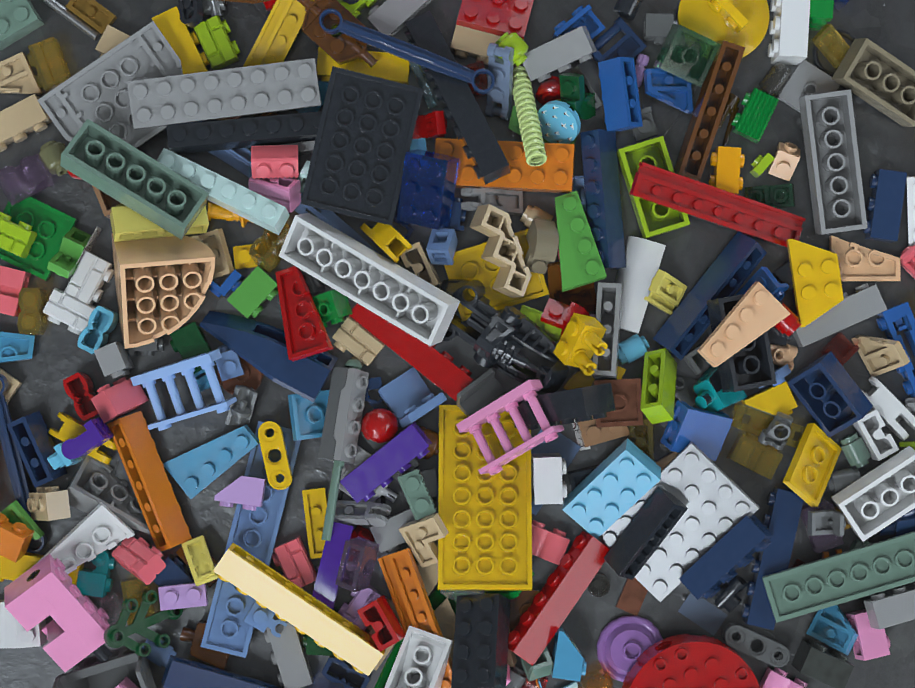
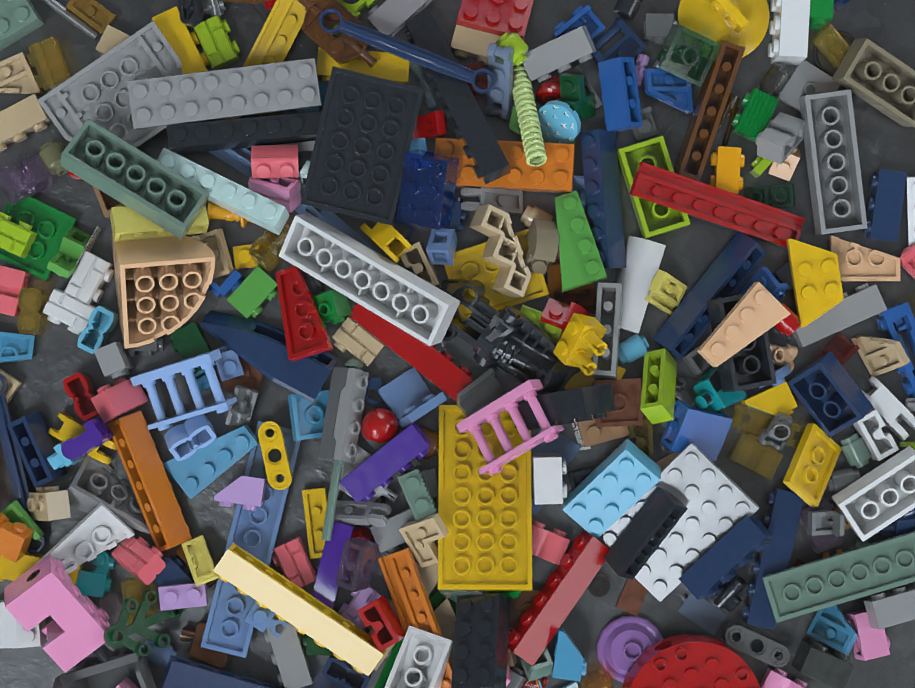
(188, 437): none -> light blue brick
(780, 138): none -> light grey brick

